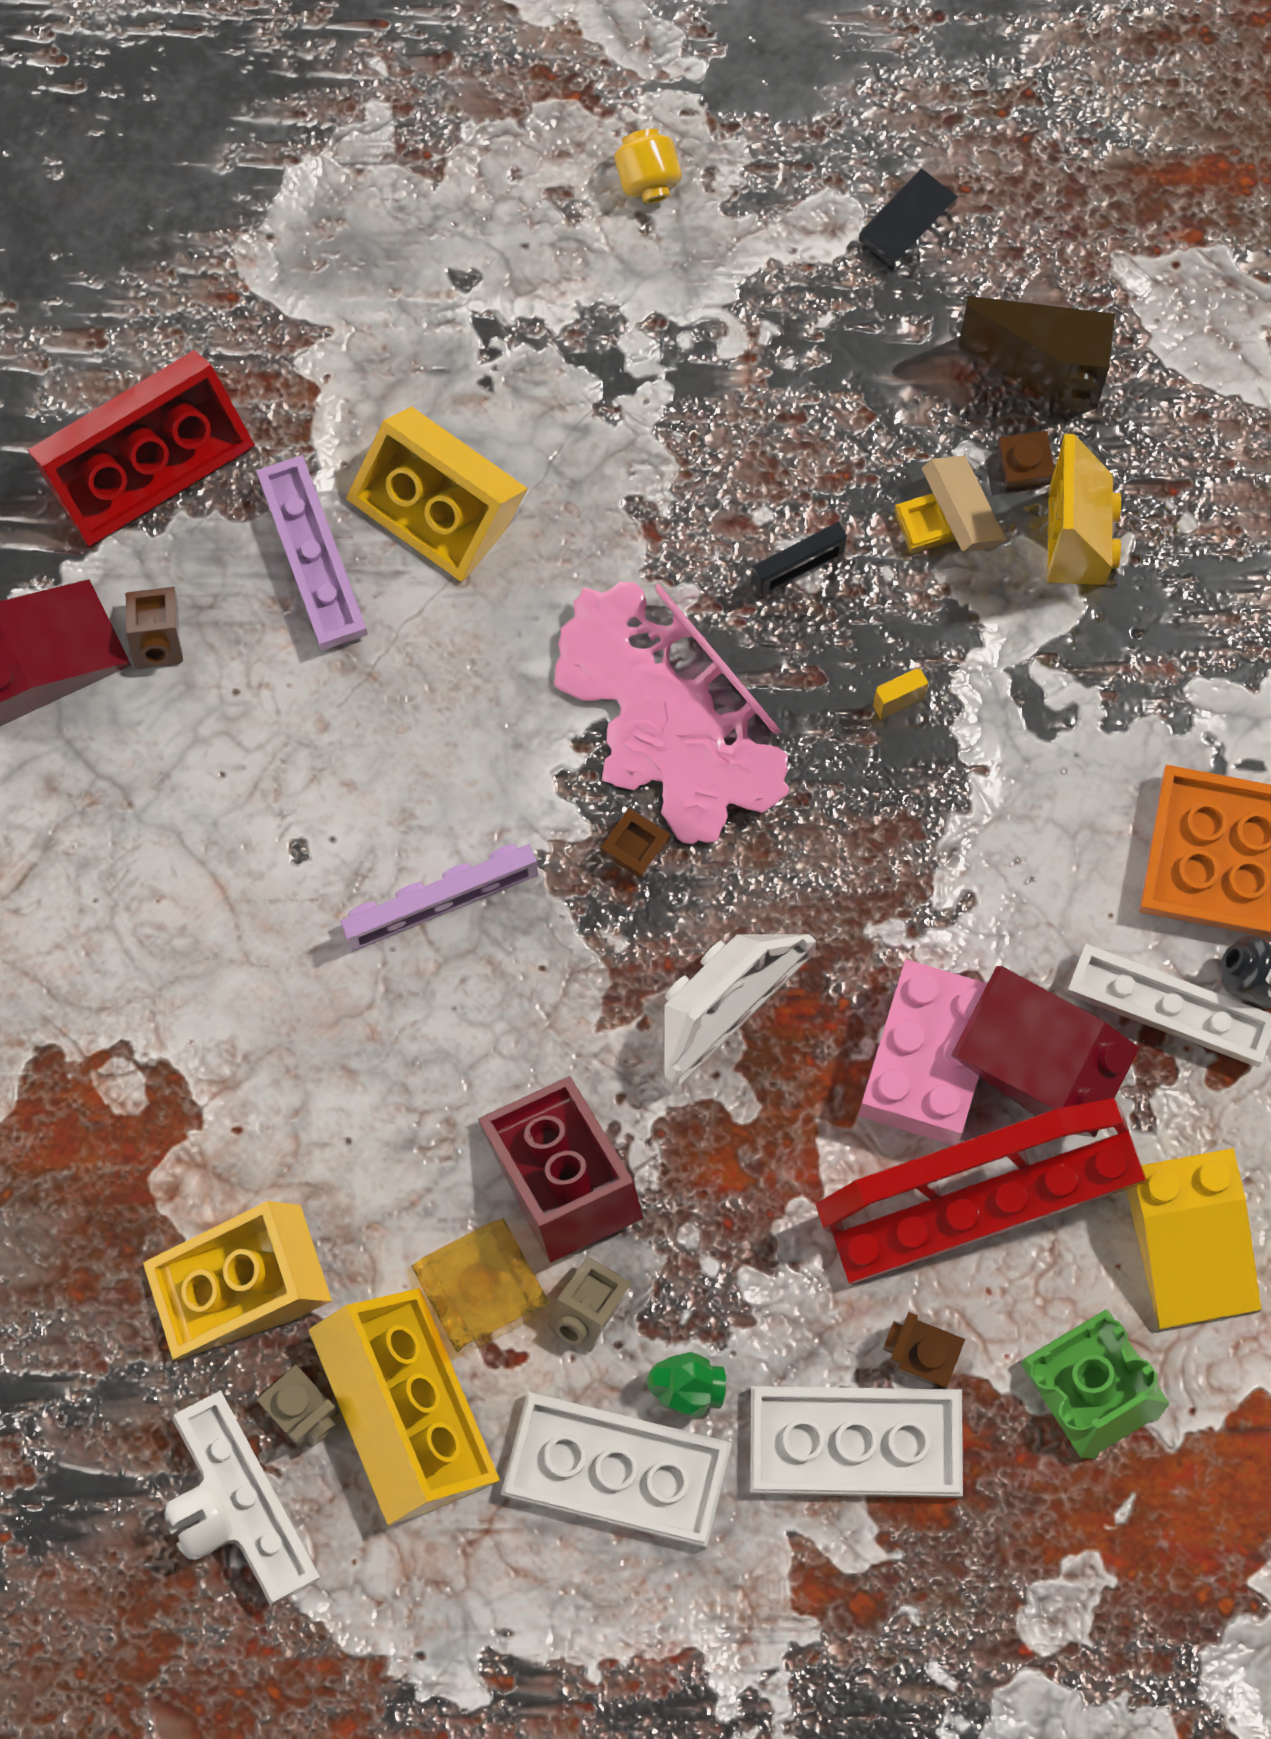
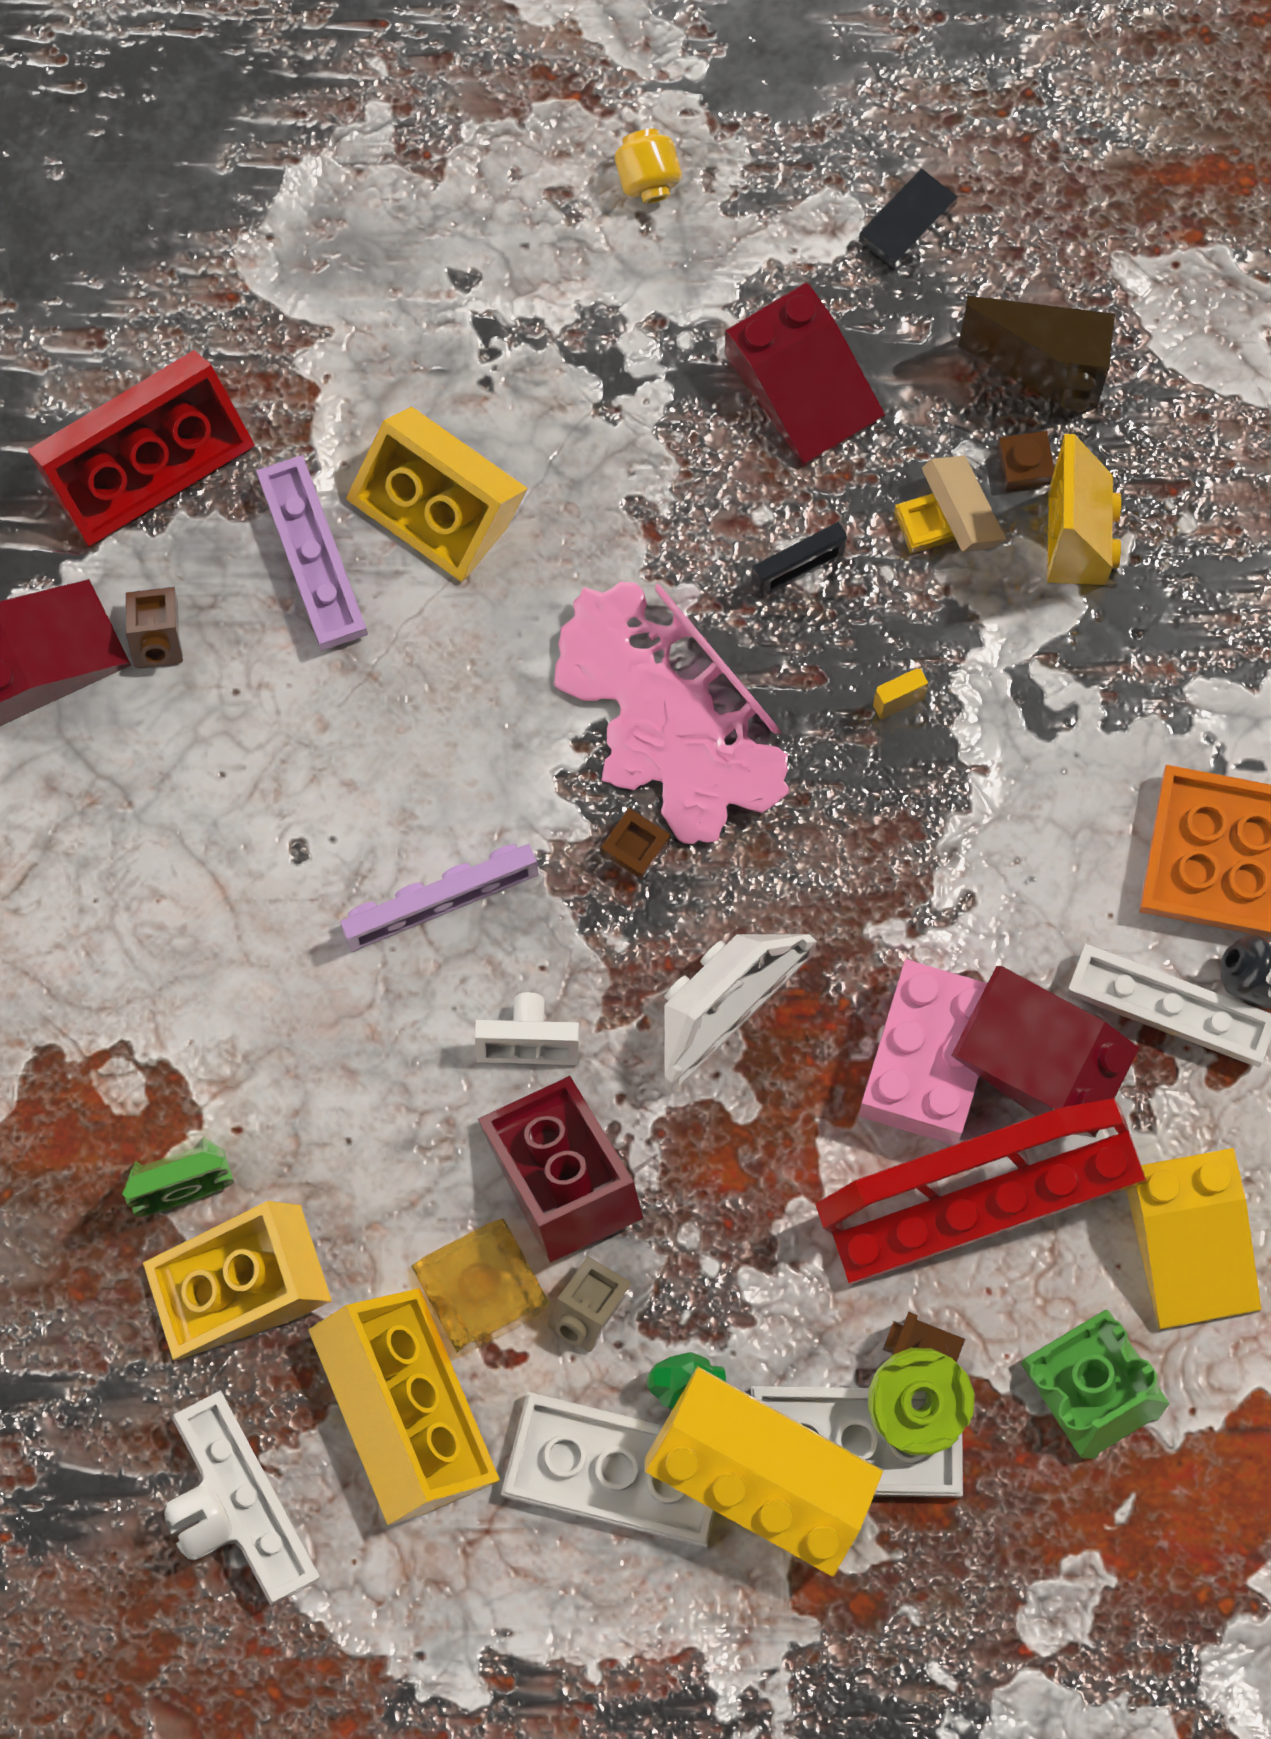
(177, 1179): none -> bright green slope
(299, 1408): dark tan bracket -> none
(527, 1036): none -> white tile
(764, 1471): none -> yellow slope
(803, 374): none -> dark red slope
(947, 1404): none -> lime plate

